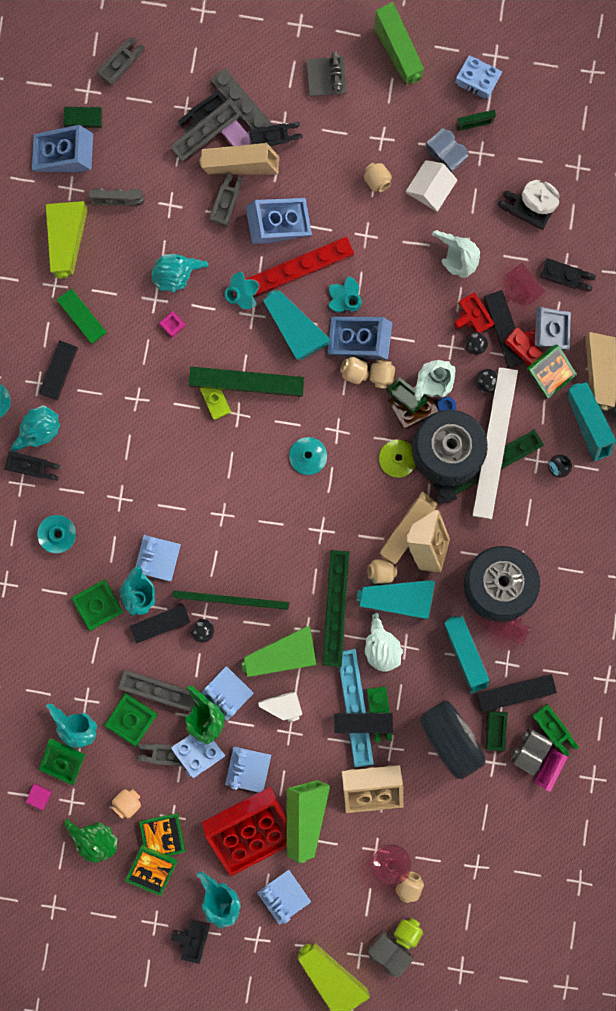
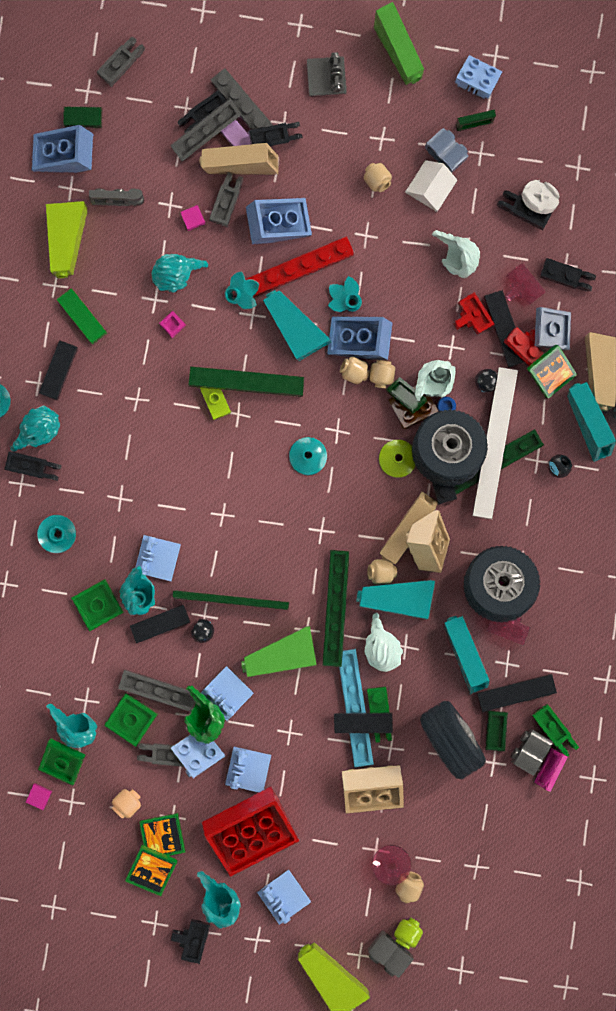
(93, 842): green hair -> none
(192, 218): none -> dark pink tile
(283, 706): white slope -> none
(304, 818): bright green slope -> none
(475, 343): black piece -> none

